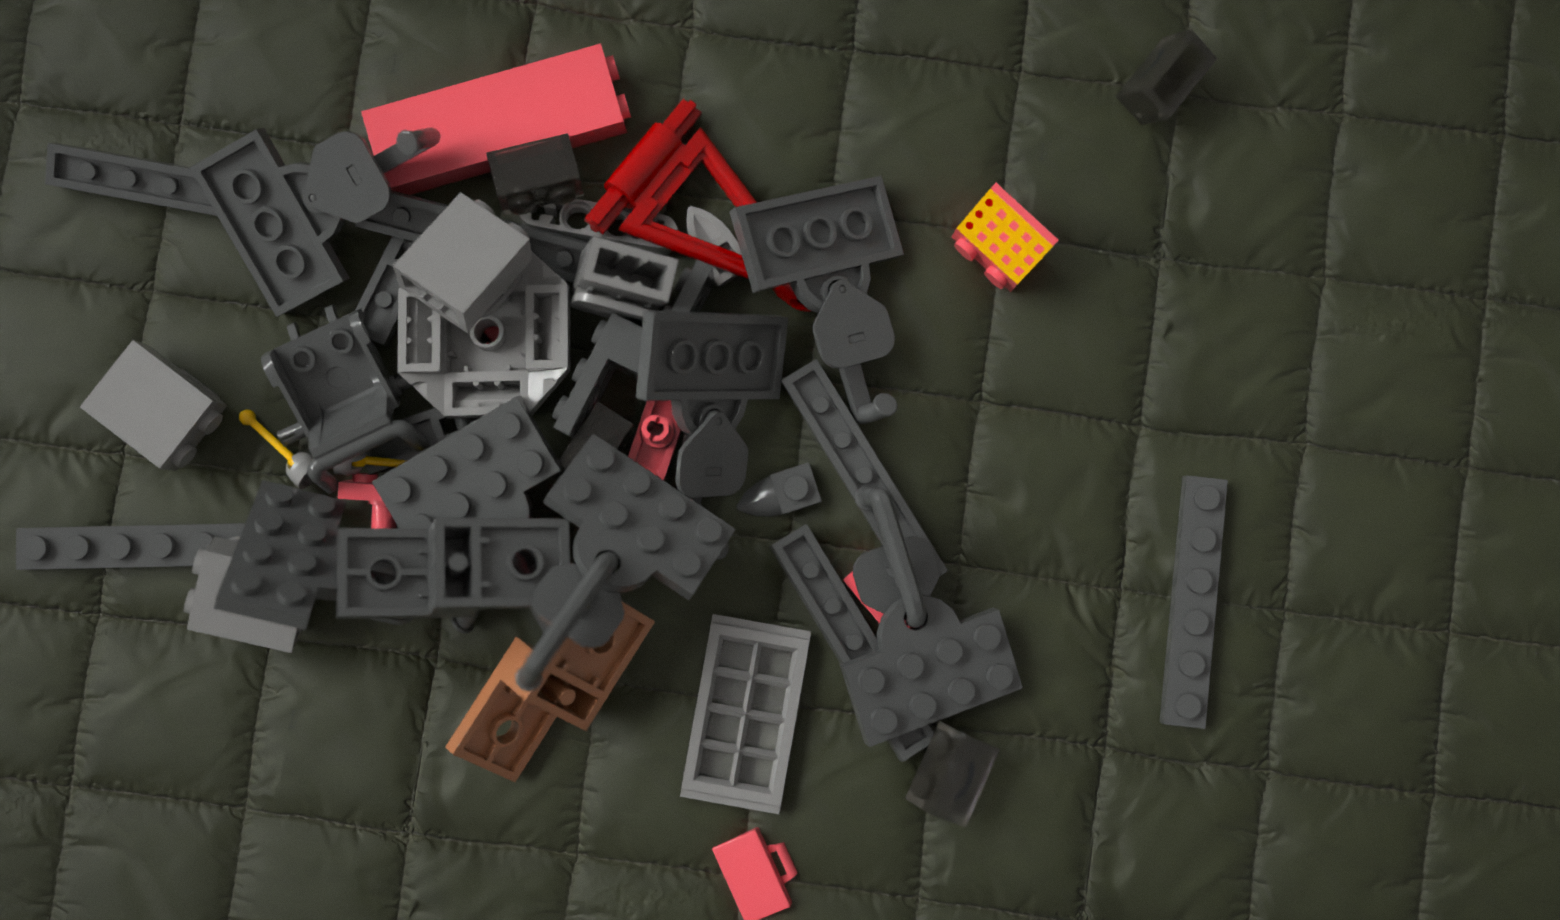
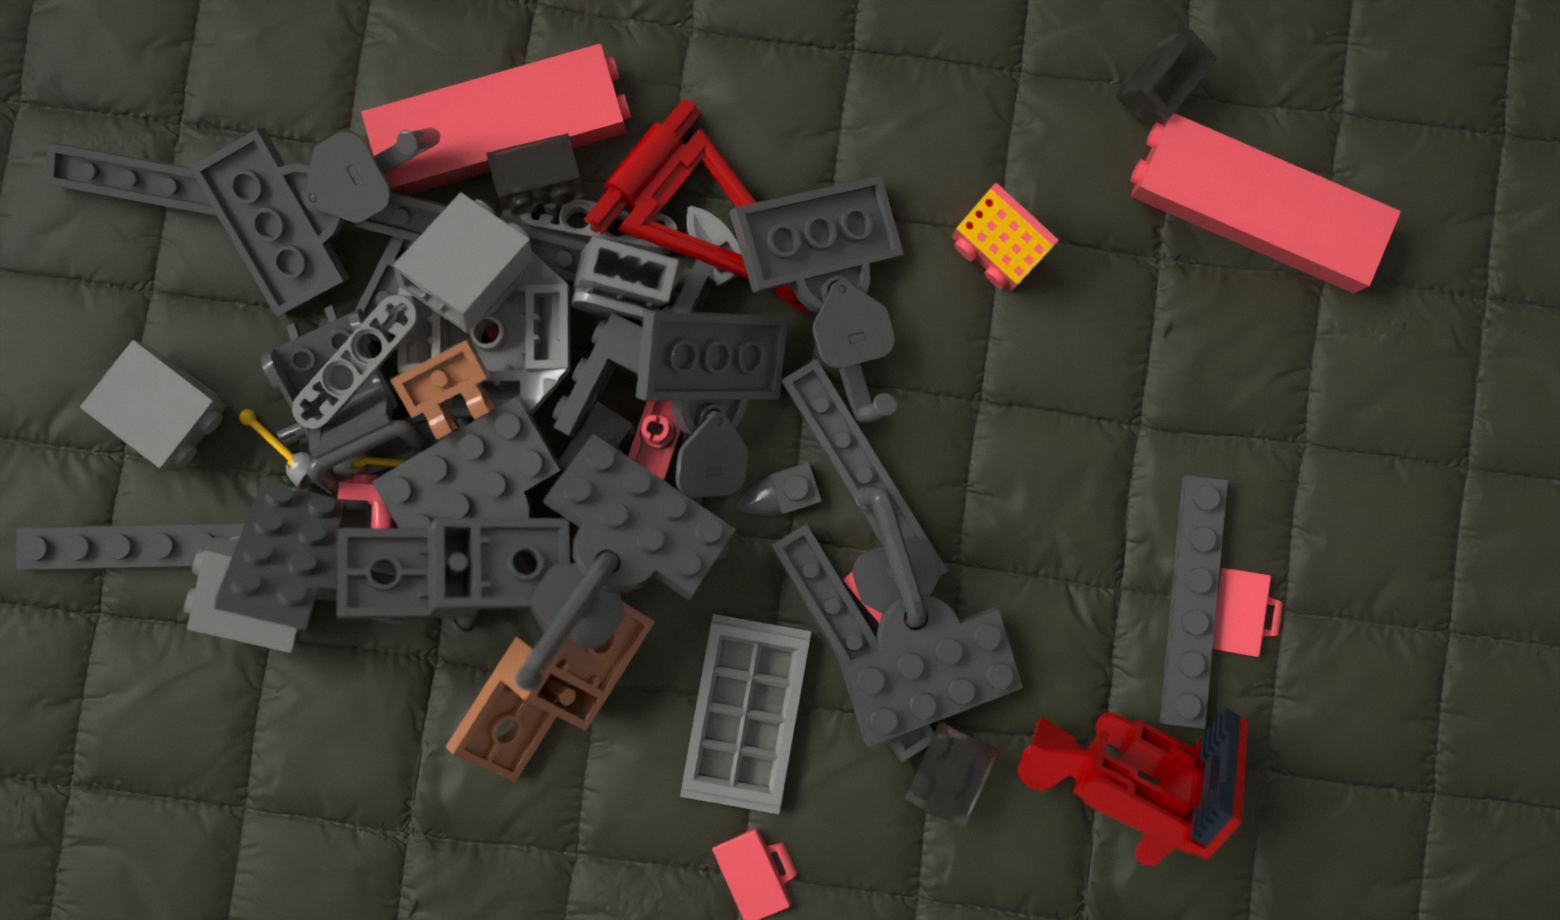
(353, 358): none -> light grey beam
(441, 378): none -> nougat plate
(1196, 791): none -> red container
(1242, 612): none -> coral piece
(1264, 203): none -> coral brick

